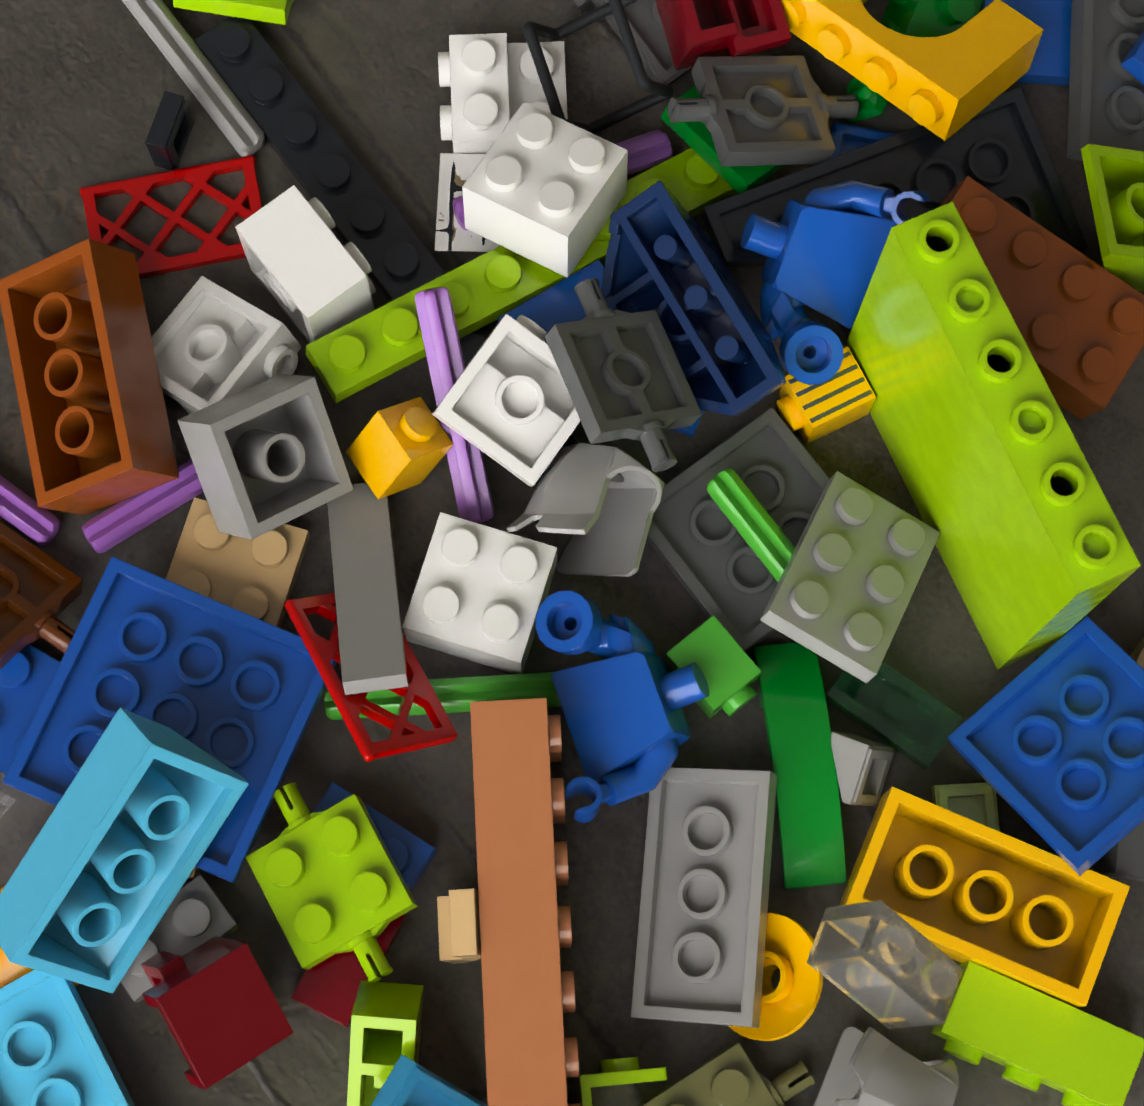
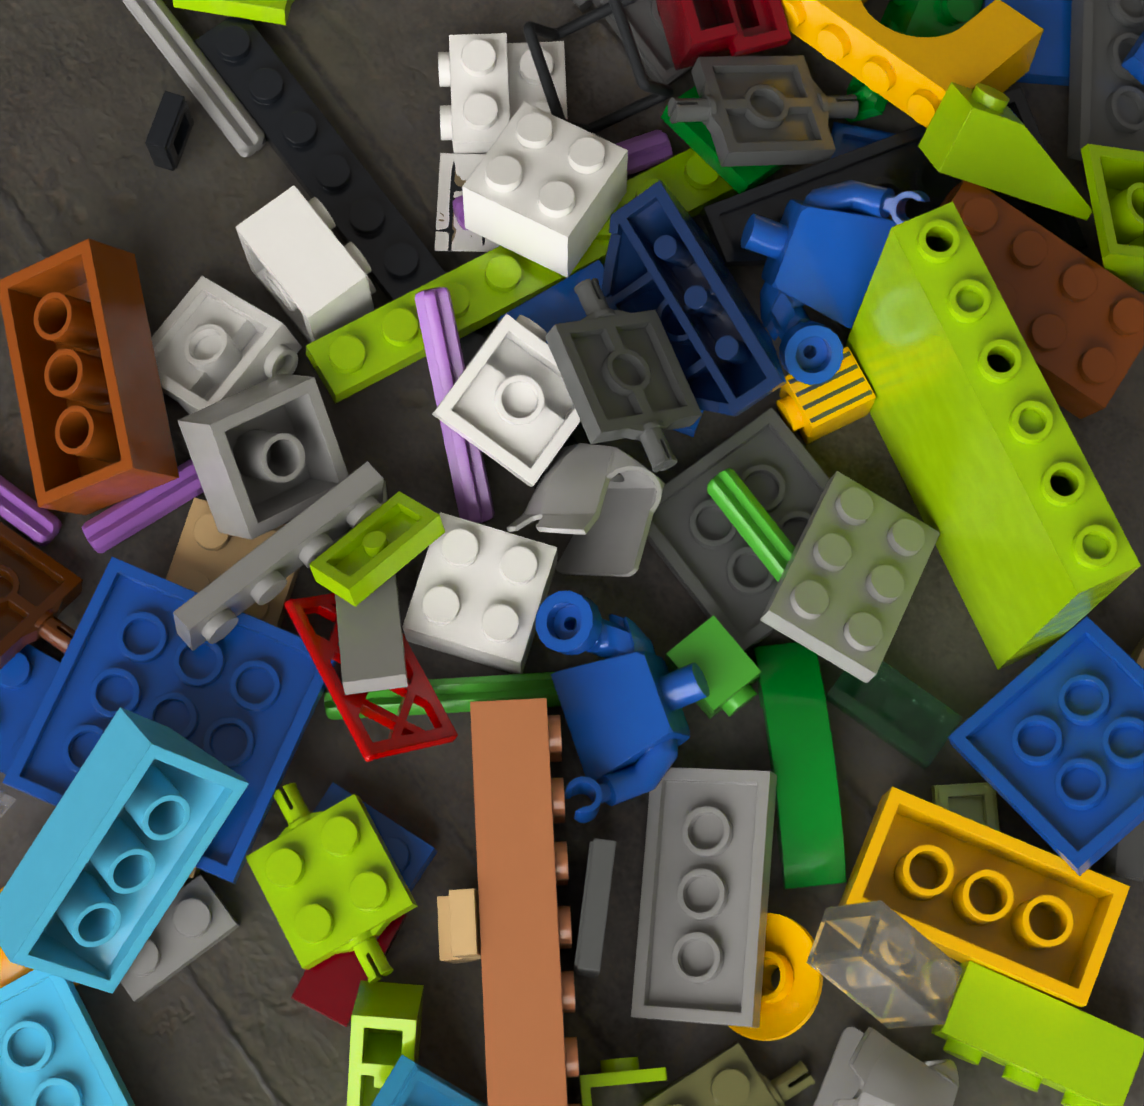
(199, 177): red window -> none
(215, 1007): dark red plate -> none
(264, 570): none -> light grey plate
(377, 548): none -> lime plate
(399, 447): yellow brick -> none
(594, 908): none -> dark grey tile
(860, 767): light grey slope -> none
(987, 145): none -> lime slope

